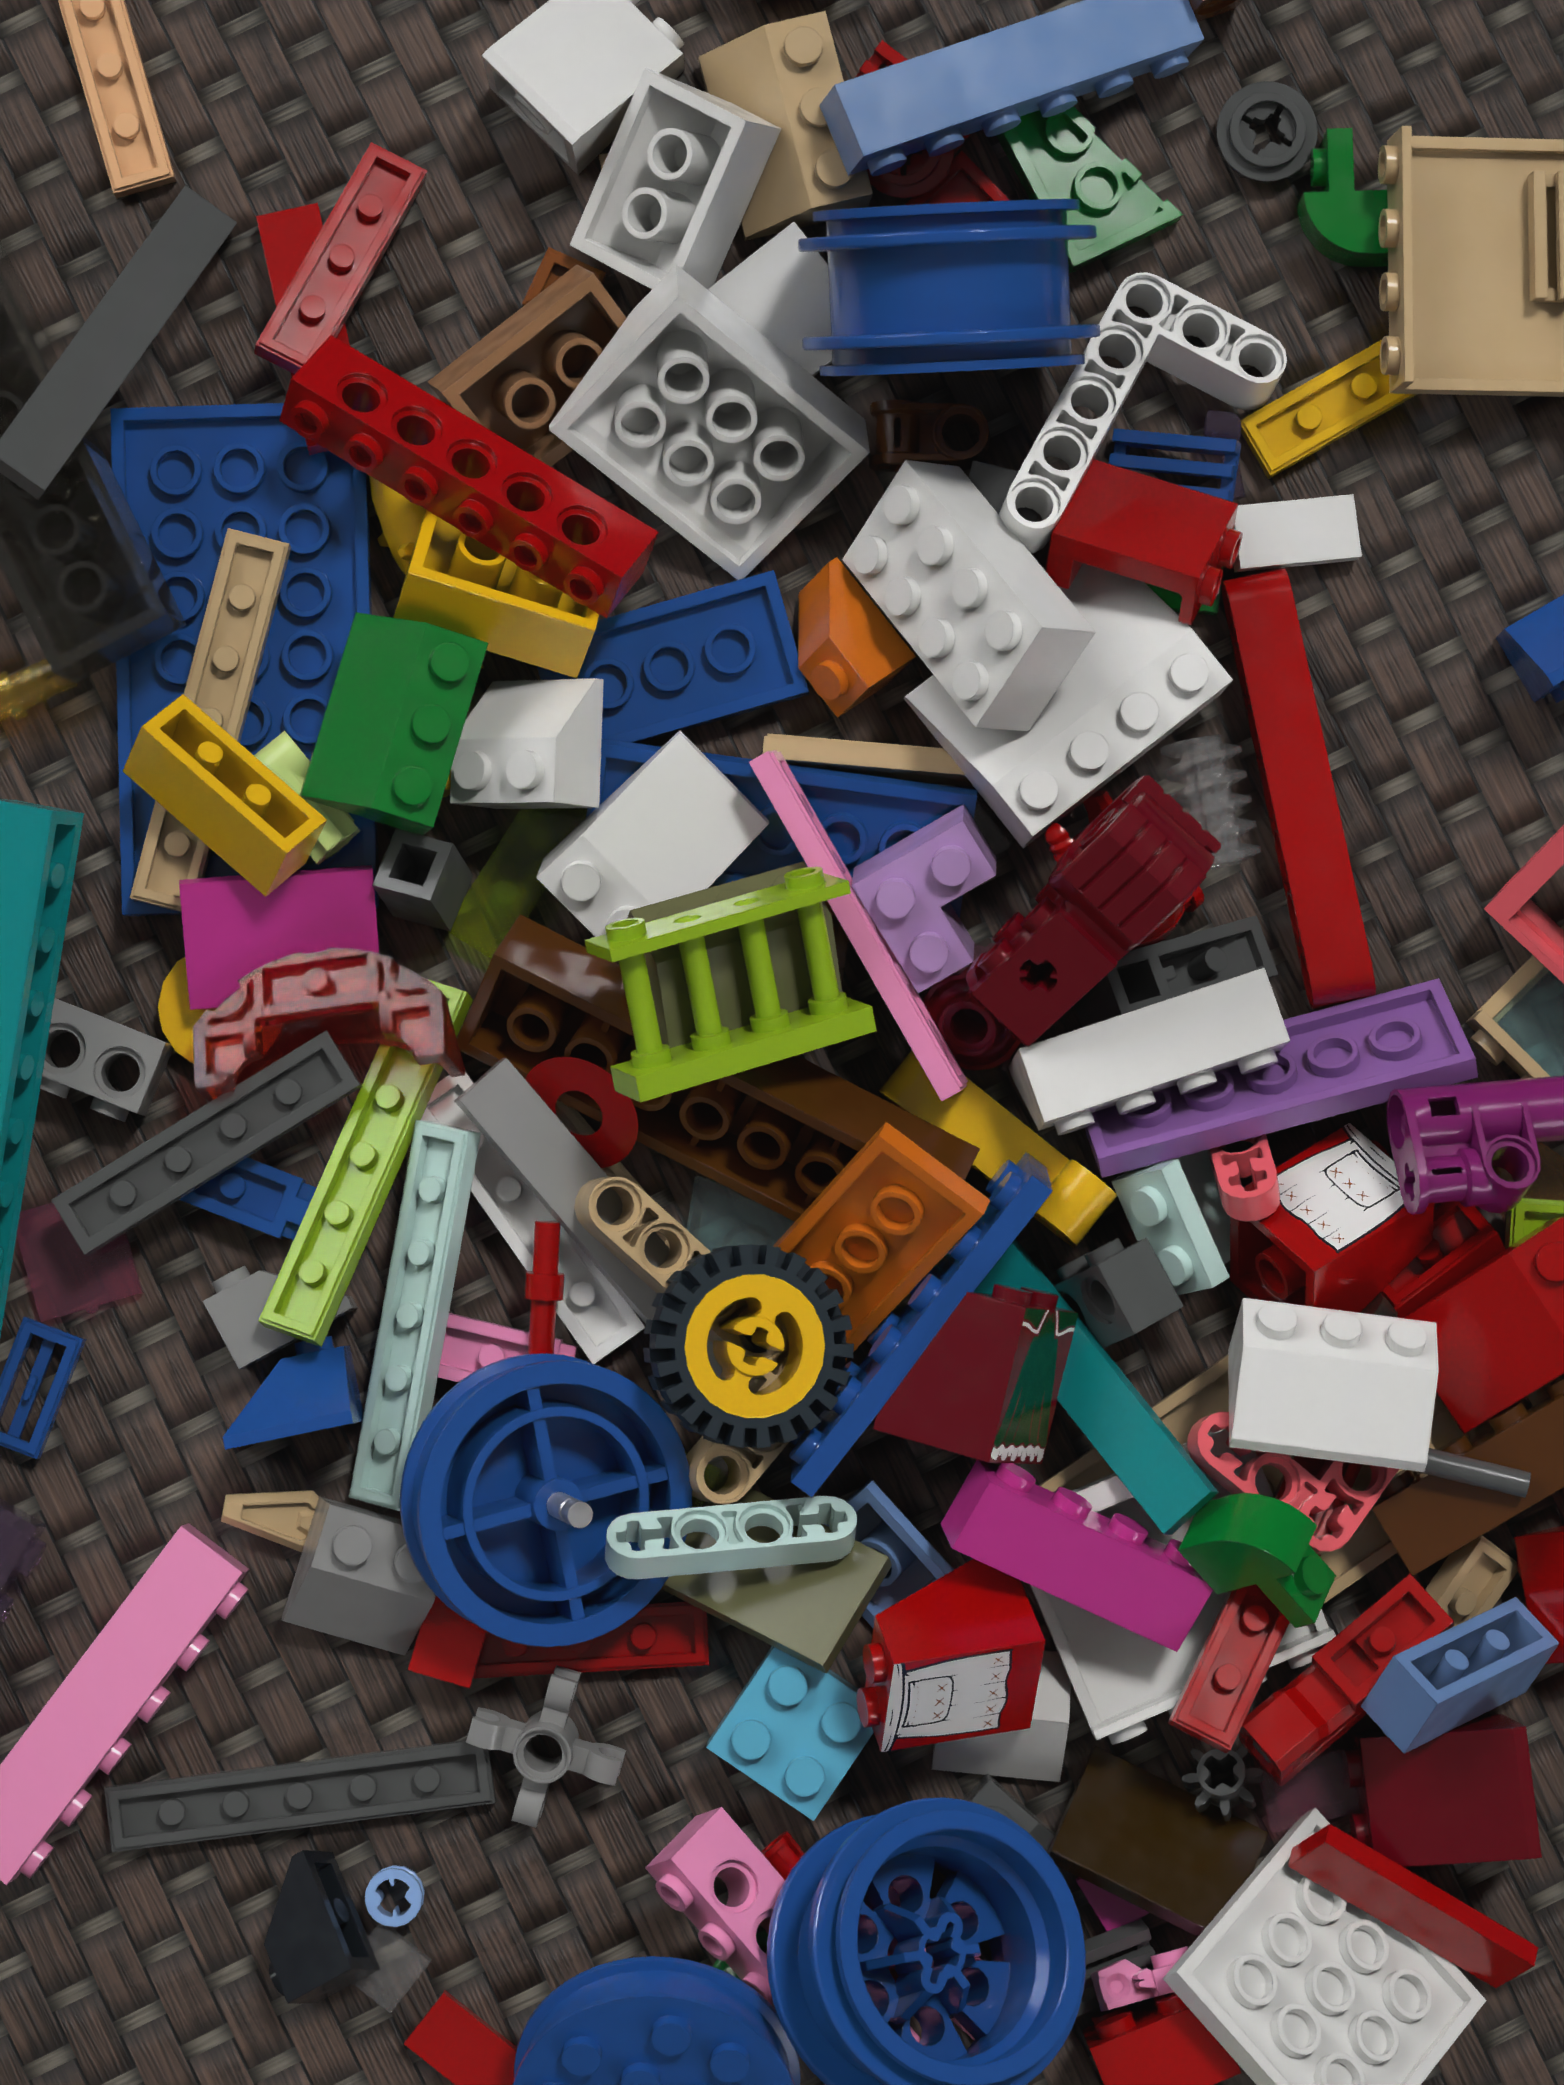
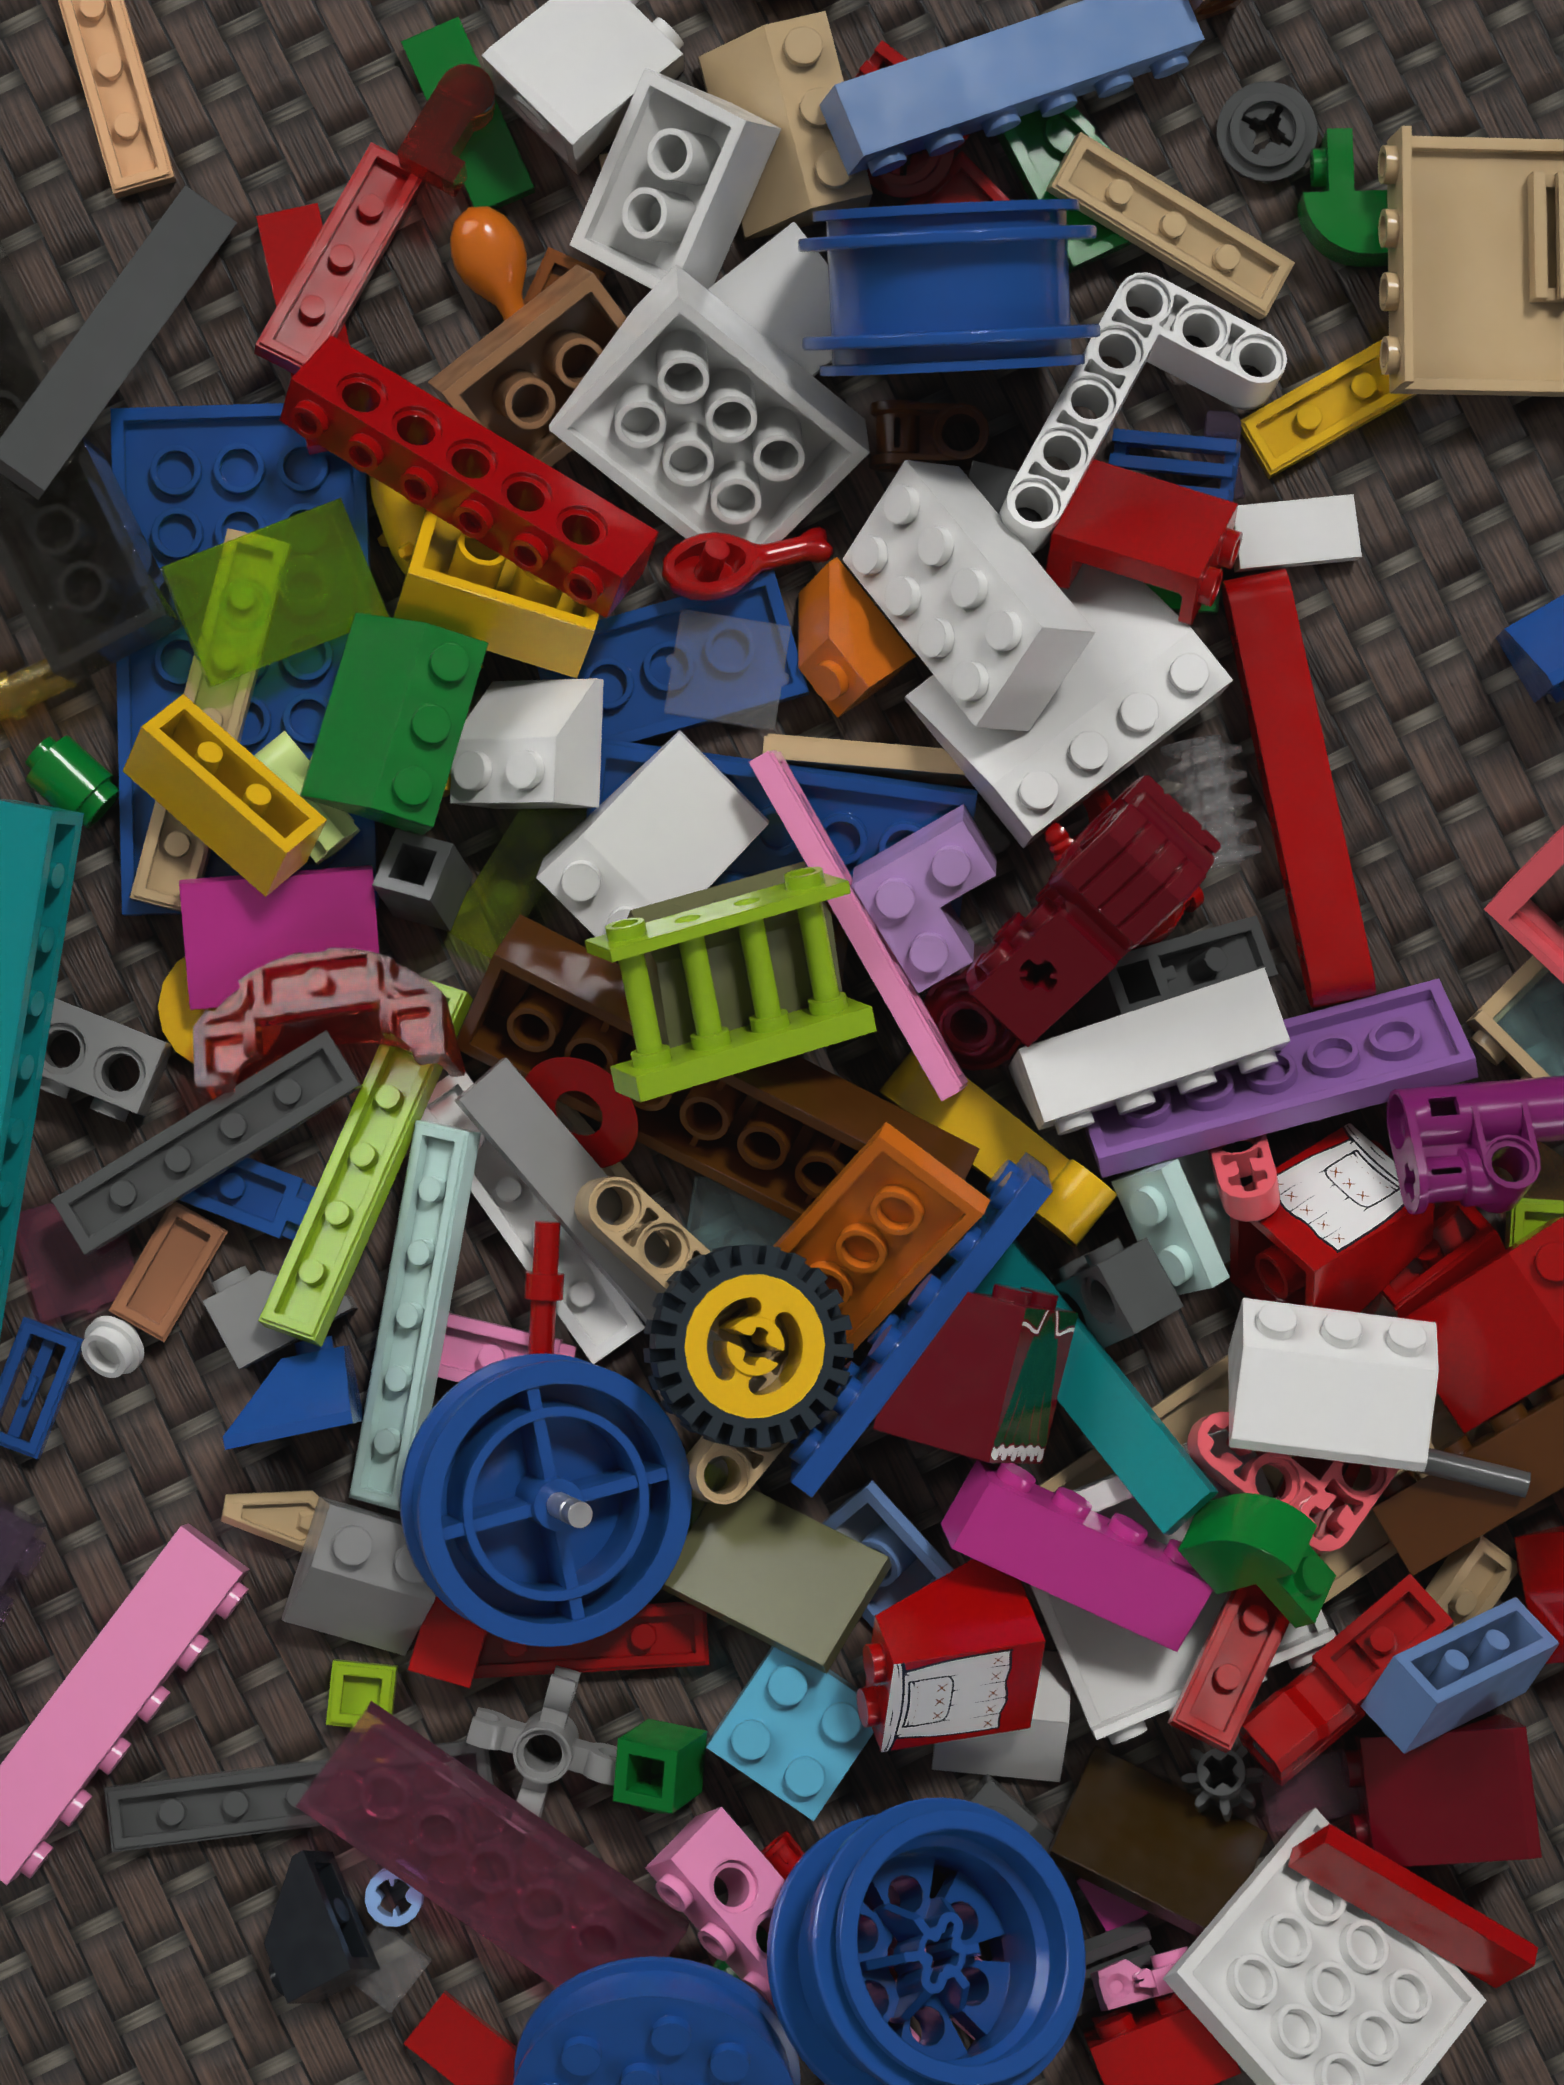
(71, 779): none -> green brick
(112, 1347): none -> white plate
(168, 1271): none -> nougat tile
(273, 592): none -> clear neon green tile
(355, 1686): none -> lime tile
(454, 111): none -> clear red leg
(483, 1854): none -> clear pink plate
(490, 257): none -> orange piece
(491, 157): none -> green tile
(659, 1766): none -> green brick
(722, 564): none -> red piece
(727, 670): none -> clear piece
(733, 1546): light aqua beam -> none
(1170, 226): none -> tan tile

